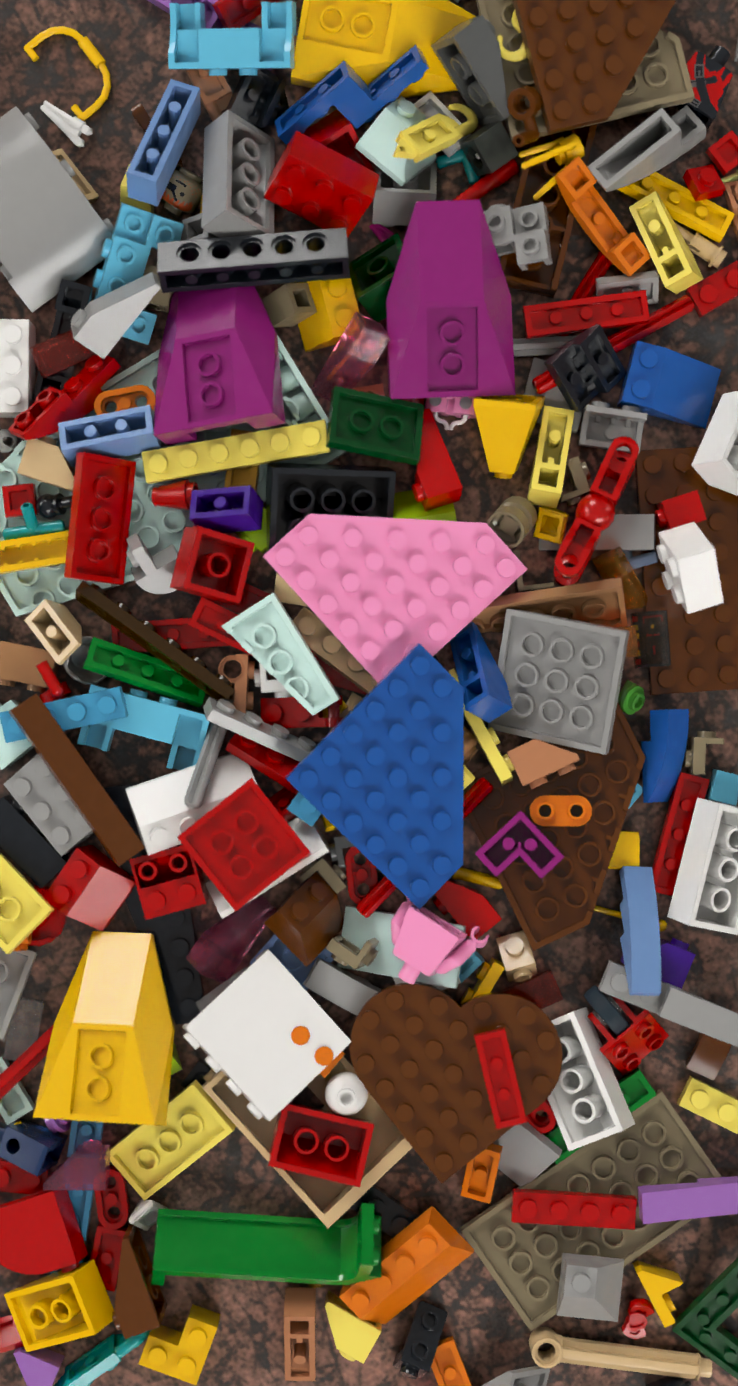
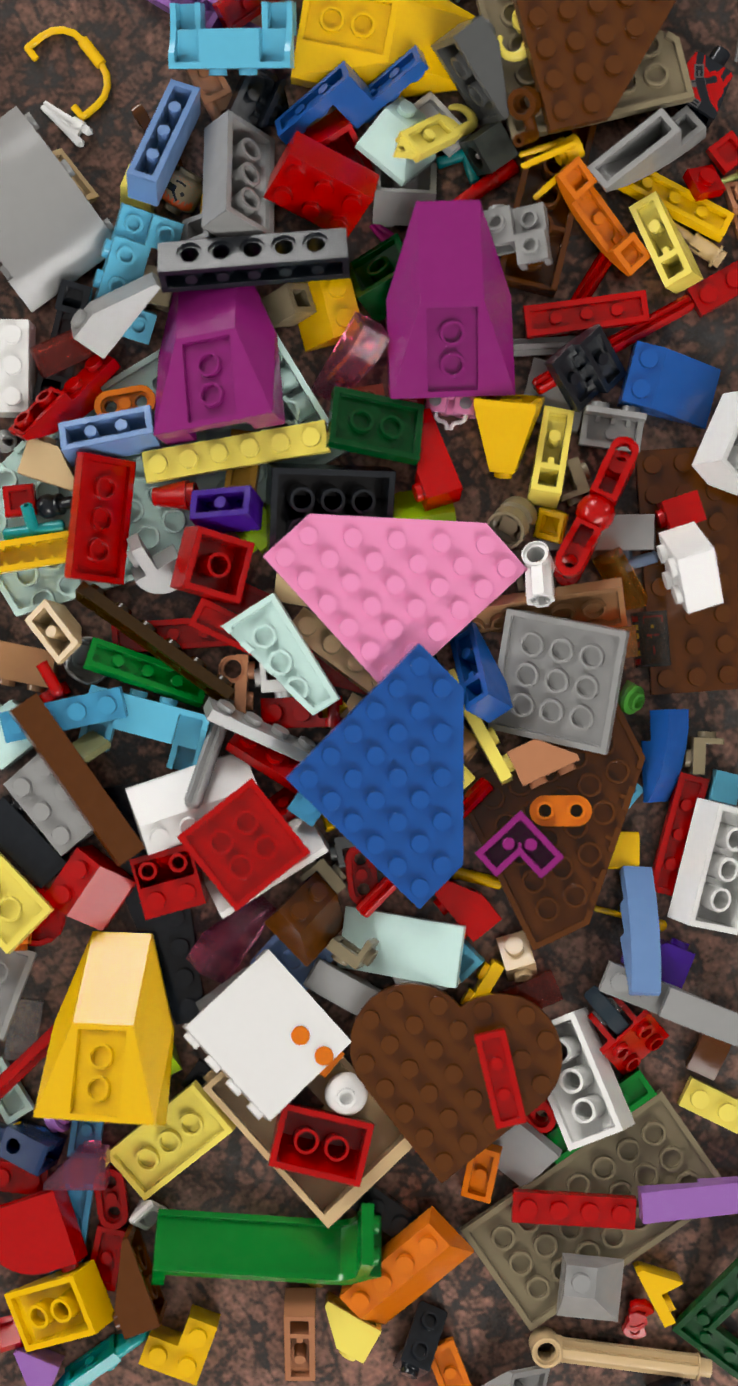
(91, 745): none -> olive slope
(429, 942): bright pink torso -> none
(539, 574): none -> white piece
(637, 281): light grey plate -> none

